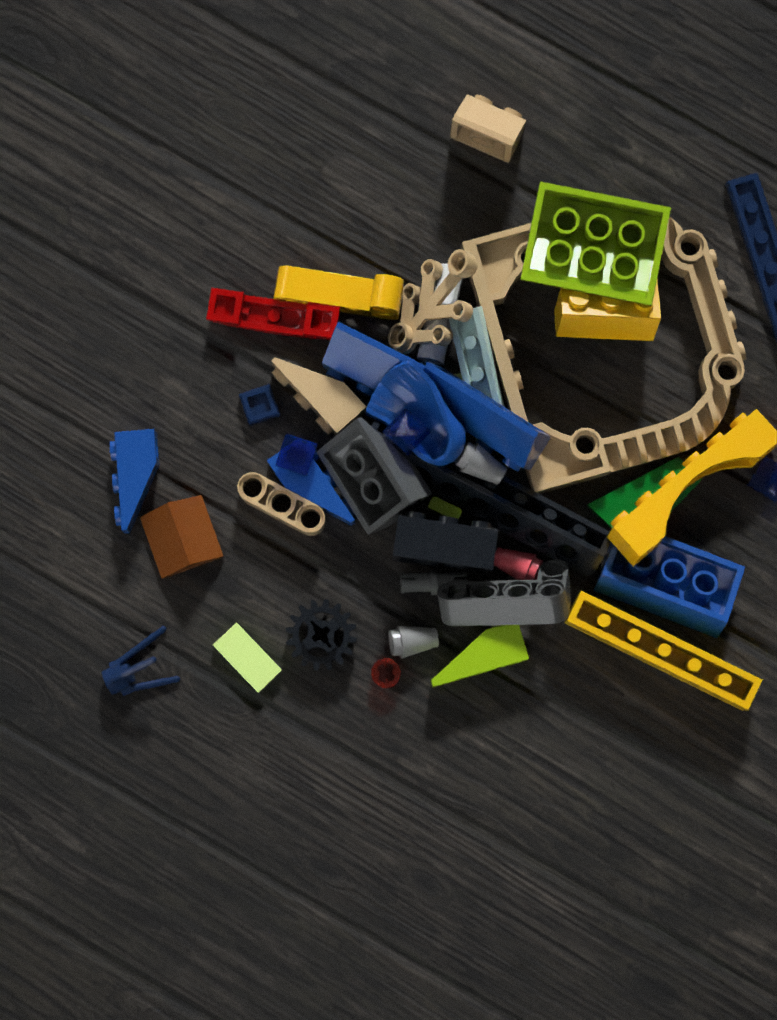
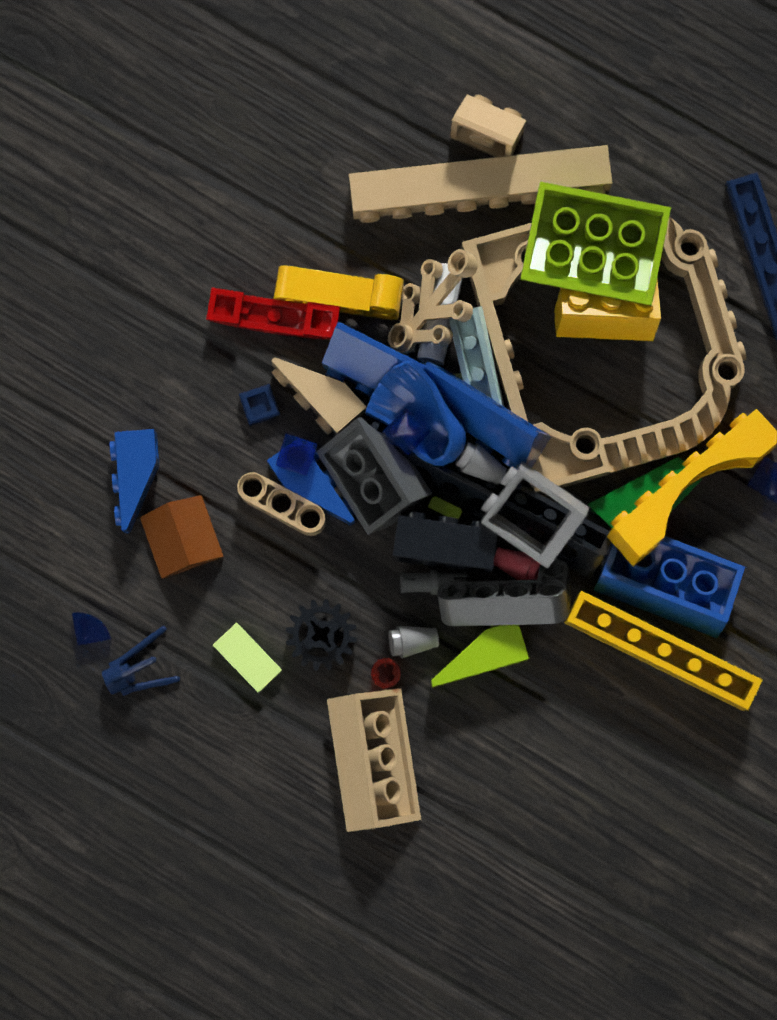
(89, 629): none -> clear blue tile
(373, 759): none -> tan slope
(476, 182): none -> tan brick
(541, 553): none -> light grey window

